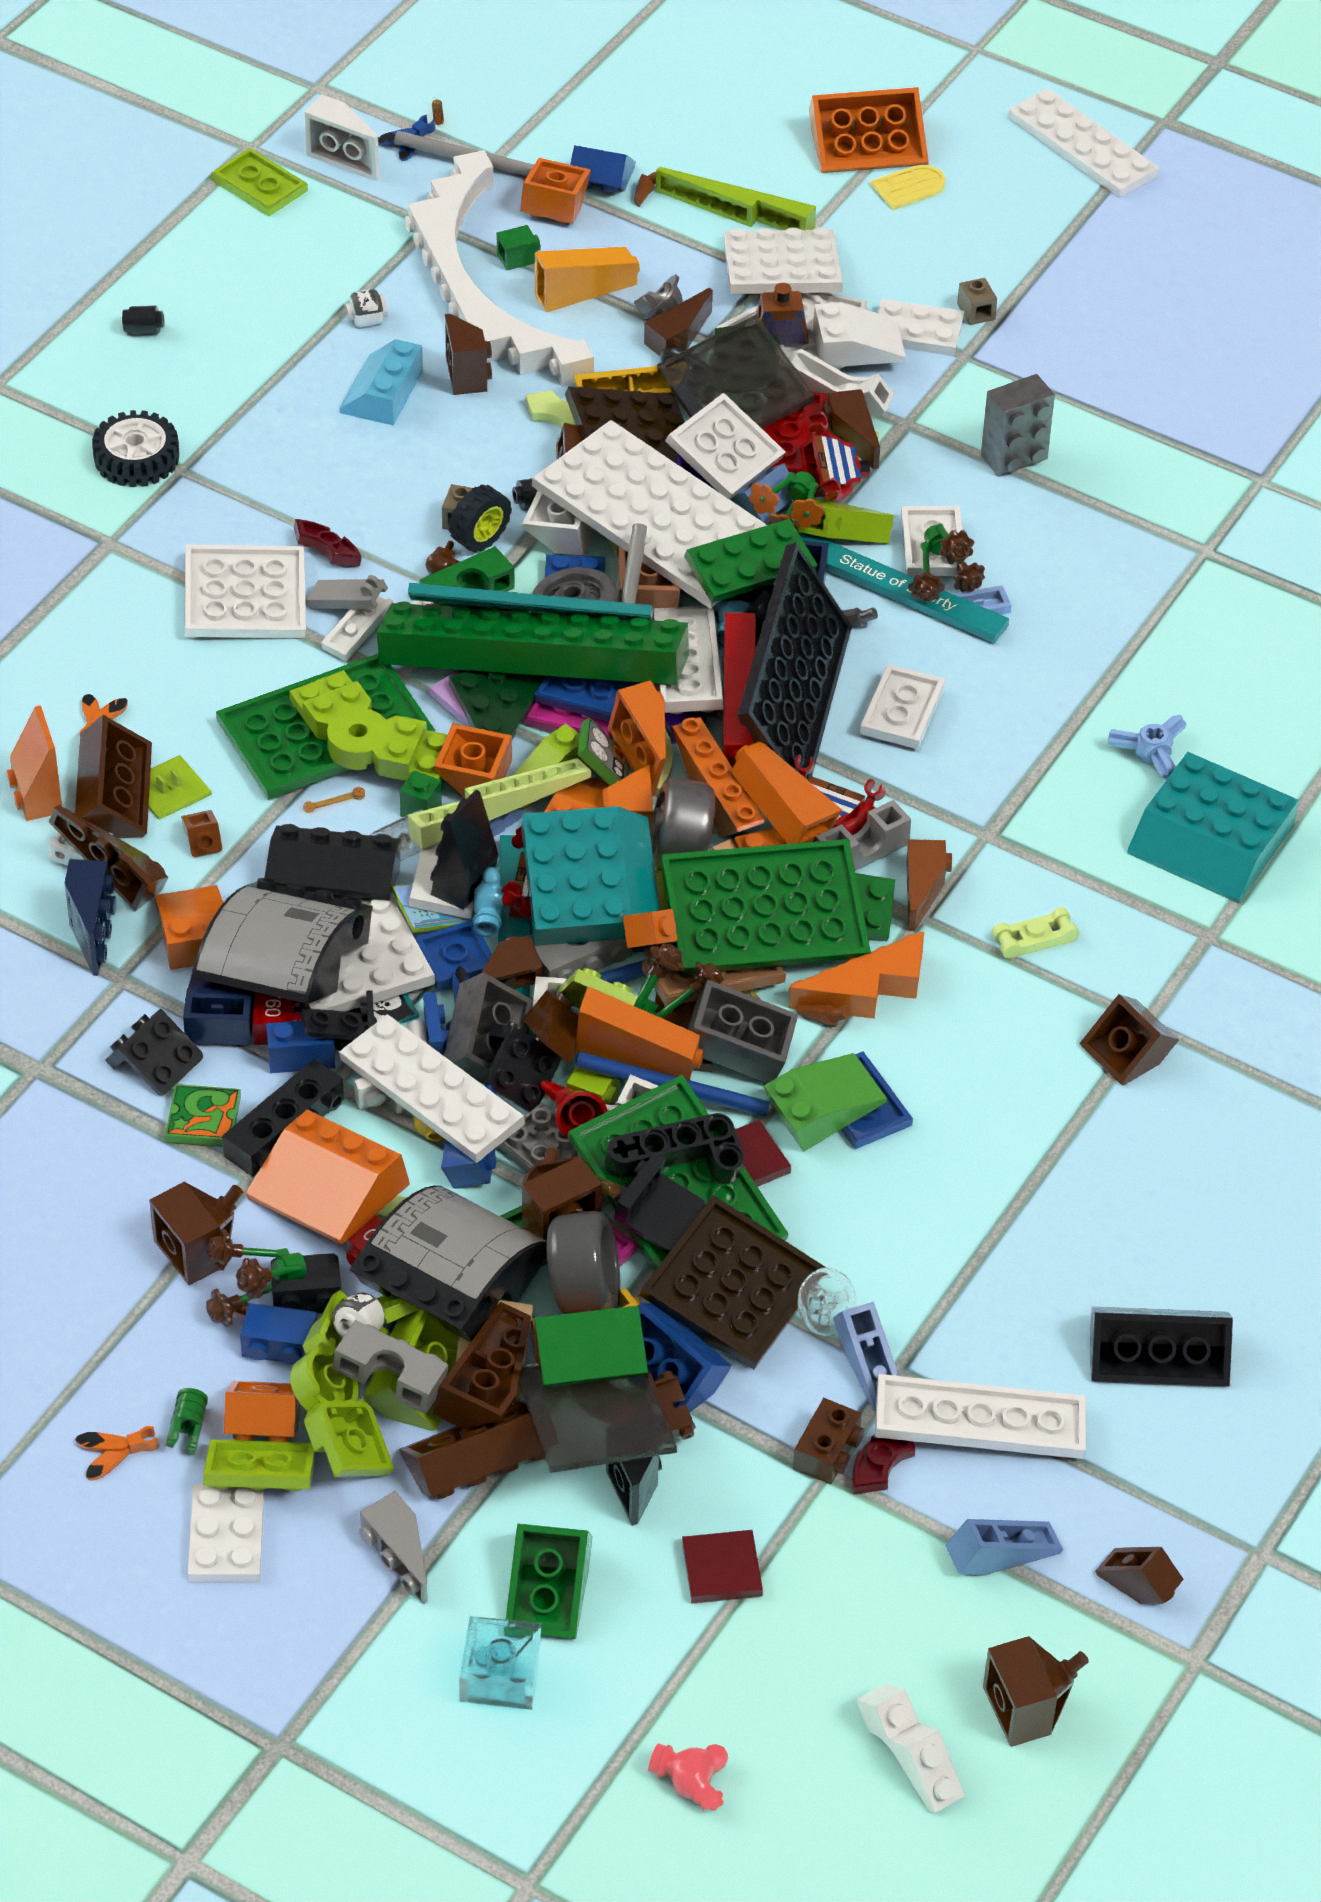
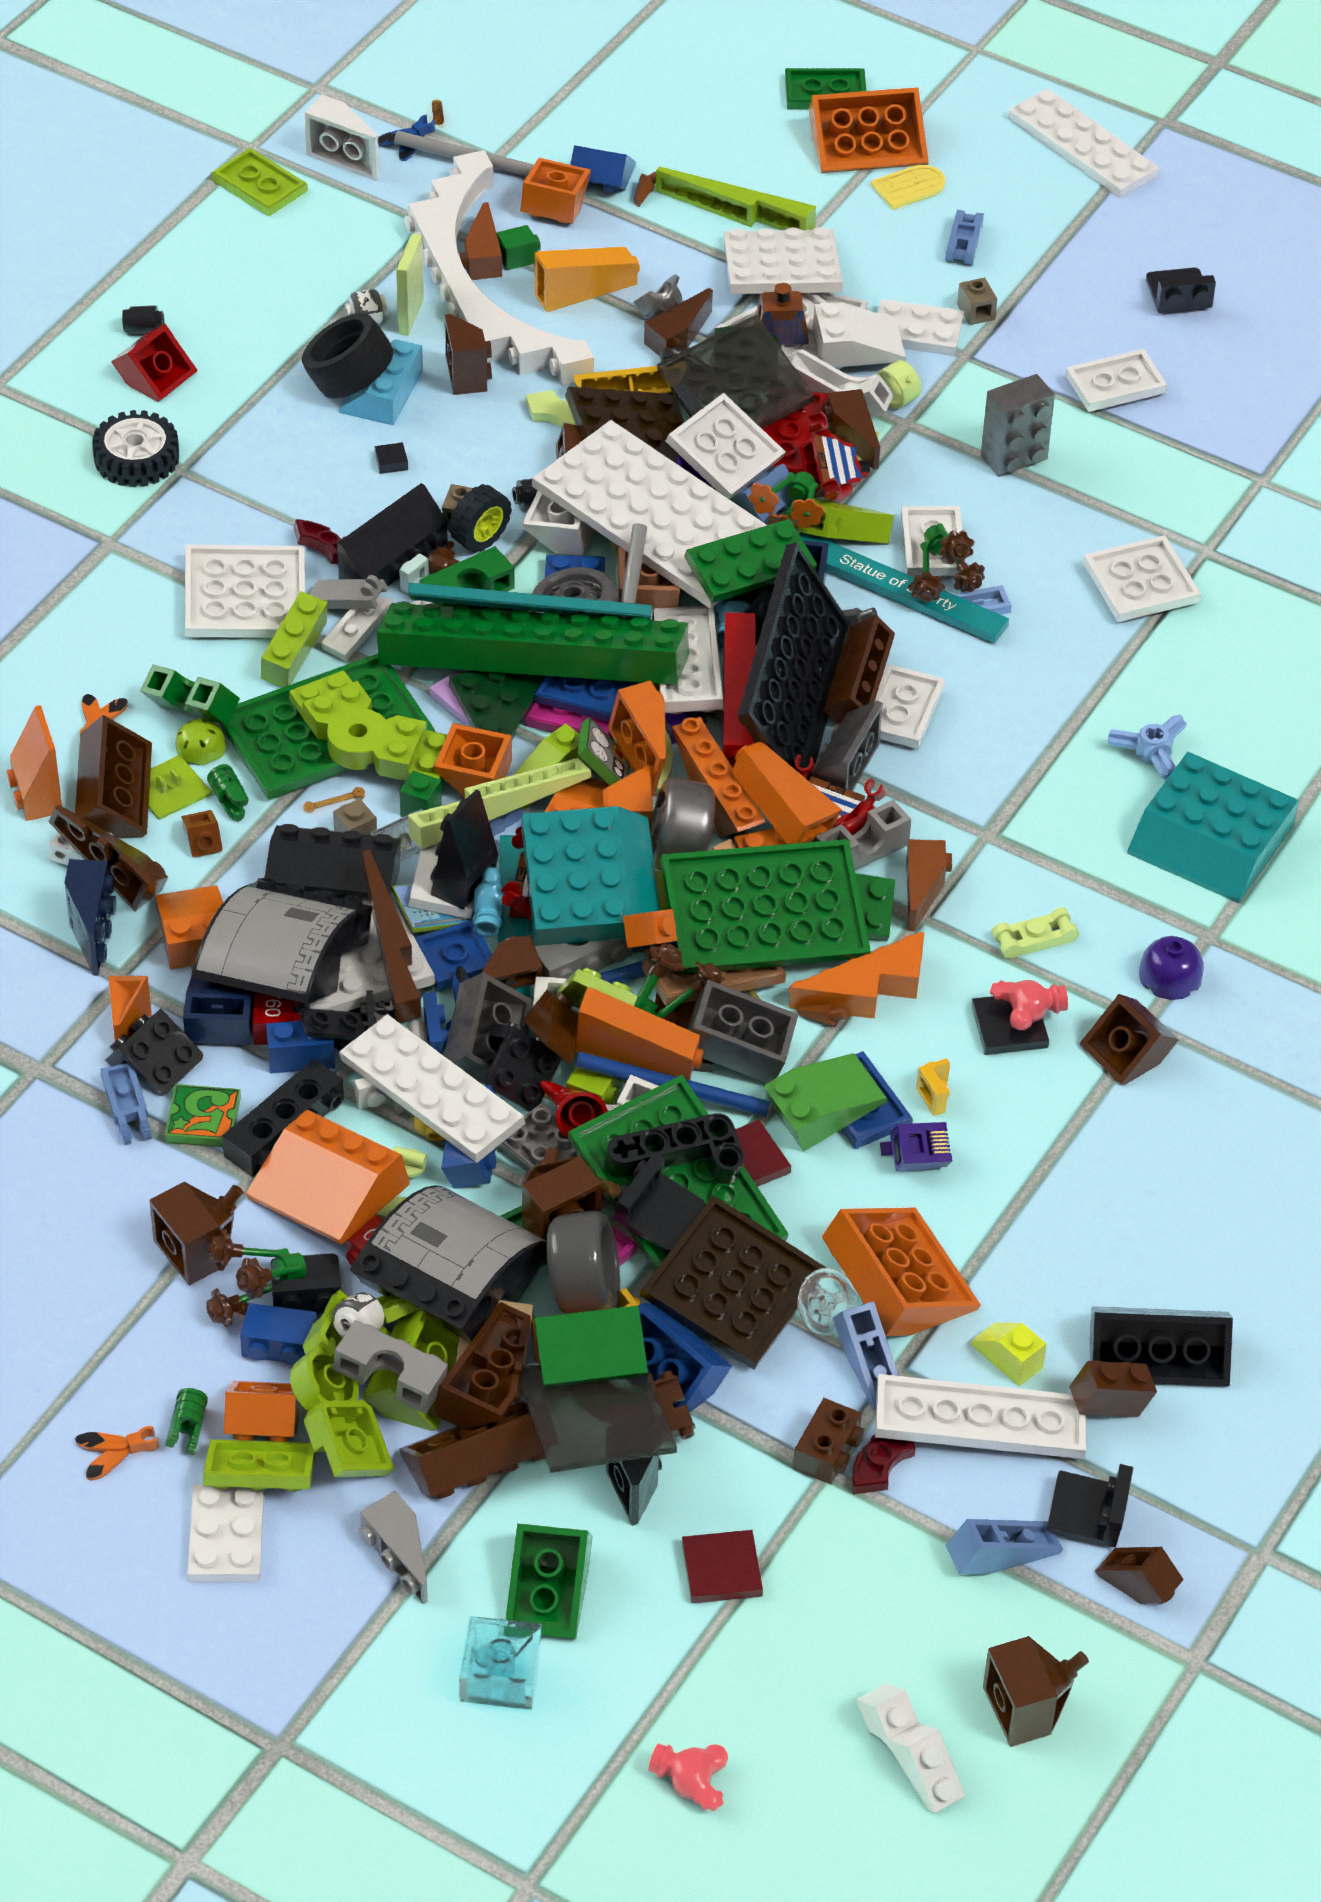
(125, 1100): none -> medium blue hinge
(128, 1002): none -> orange slope
(155, 364): none -> red slope
(199, 698): none -> green arch
(200, 733): none -> lime helmet
(225, 782): none -> green hinge
(294, 640): none -> lime brick
(347, 355): none -> black tyre
(354, 817): none -> dark tan brick
(391, 458): none -> black tile
(393, 537): none -> black slope
(393, 943): none -> reddish brown slope
(410, 284): none -> yellowish green tile
(413, 571): none -> light aqua plate
(414, 1161): none -> yellowish green plate
(482, 248): none -> dark orange slope
(805, 82): none -> green tile
(850, 747): none -> flat silver slope
(859, 667): none -> reddish brown brick
(899, 1267): none -> orange slope
(902, 381): none -> yellowish green piece
(918, 1146): none -> dark purple piece
(933, 1086): none -> yellow bracket
(964, 235): none -> medium blue plate
(996, 1032): none -> black tile
(1012, 1350): none -> neon yellow slope
(1030, 1000): none -> coral animal
(1090, 1506): none -> black bracket
(1113, 1388): none -> reddish brown brick
(1116, 380): none -> white plate
(1141, 578): none -> white plate
(1171, 967): none -> dark purple cylinder
(1181, 289): none -> black bracket

